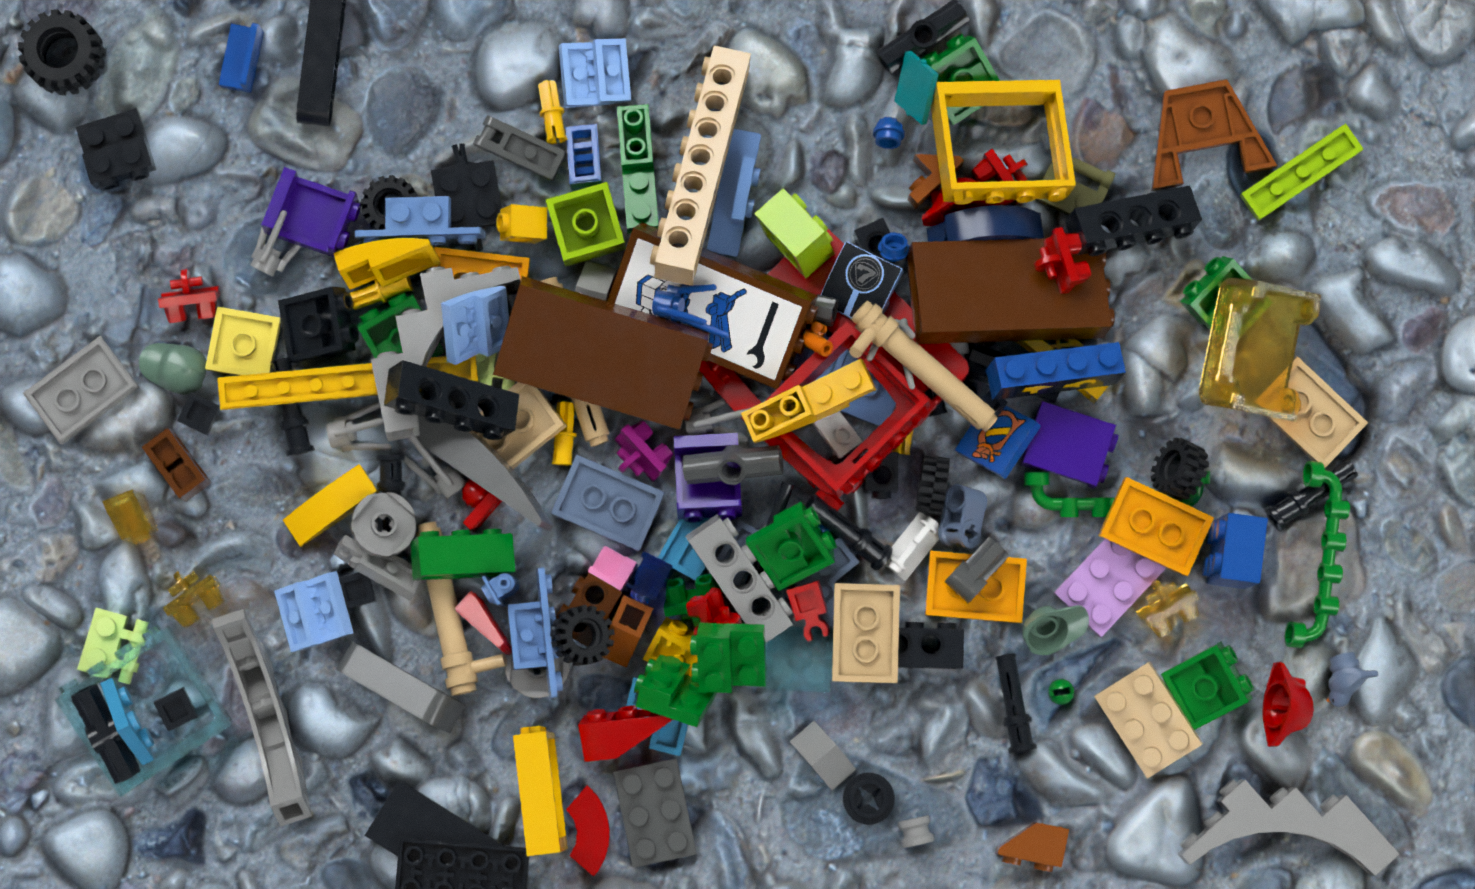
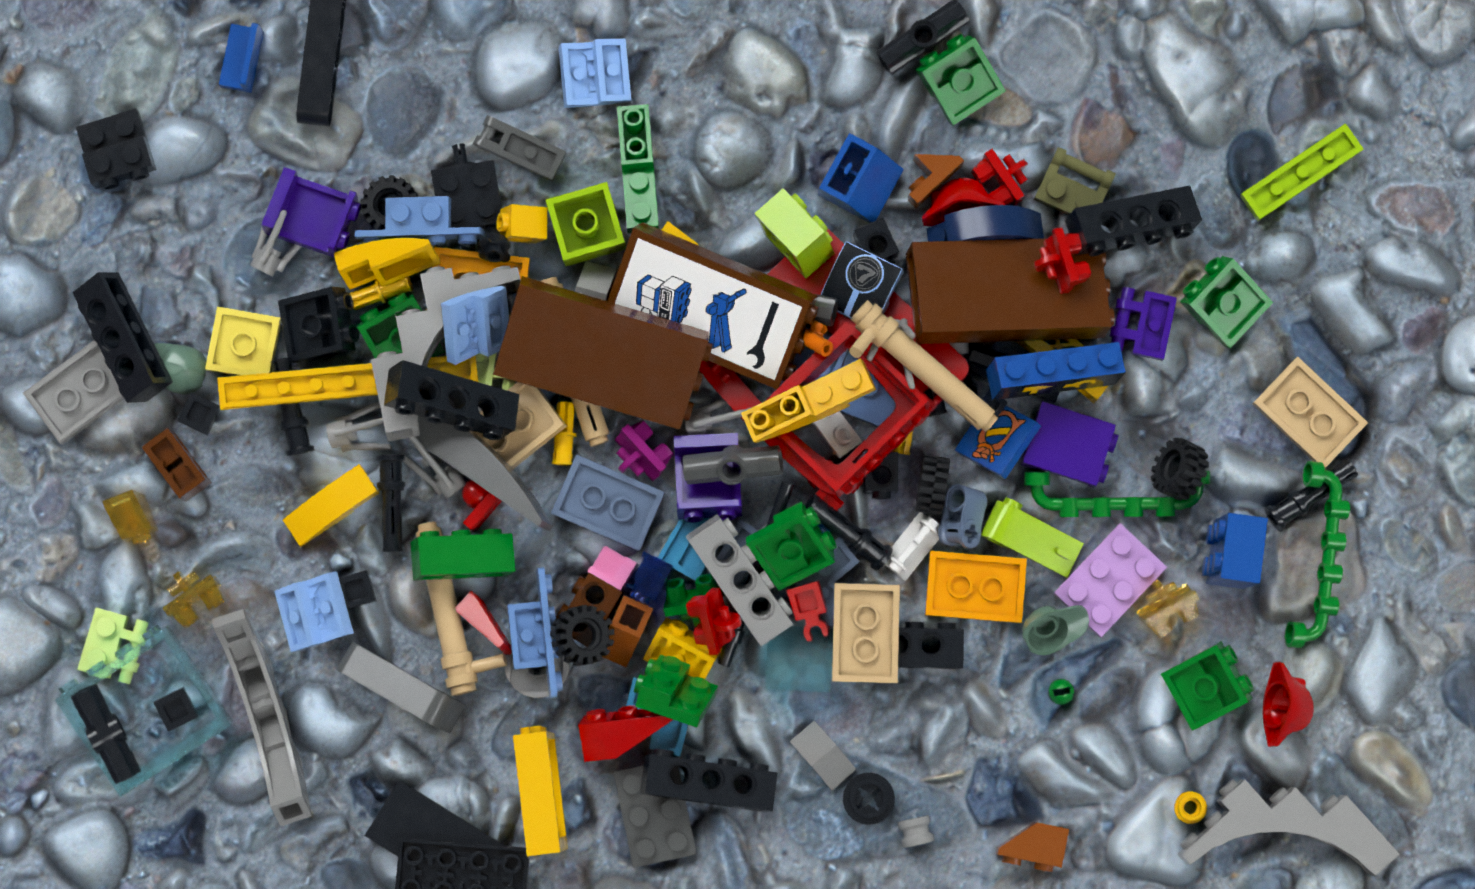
(44, 34): black tyre -> none
(122, 337): none -> black brick
(127, 722): dark azure plate -> none
(175, 301): red hips -> none
(381, 506): light grey plate -> none
(390, 572): light grey hinge -> none
(495, 248): none -> black plate
(500, 588): medium blue hinge -> none
(551, 112): yellow axle -> none
(585, 176): slope -> none
(592, 830): red tile -> none
(657, 781): none -> black brick
(672, 306): blue plant -> none
(681, 263): tan brick -> none
(729, 656): green plate -> none
(734, 192): medium blue bracket -> none
(860, 179): none -> blue slope
(888, 133): blue plate -> none
(893, 247): blue plate -> none
(916, 87): teal piece -> none
(971, 575): dark grey piece -> none
(1004, 94): yellow window -> none
(1013, 722): black pin -> none
(1031, 537): none -> lime door
(1148, 719): tan plate -> none
(1153, 323): none -> dark purple plate
(1156, 526): light orange plate -> none
(1197, 815): none -> yellow plate
(1200, 120): dark orange wing -> none
(1255, 347): clear yellow windscreen -> none
(1346, 678): sand blue animal -> none

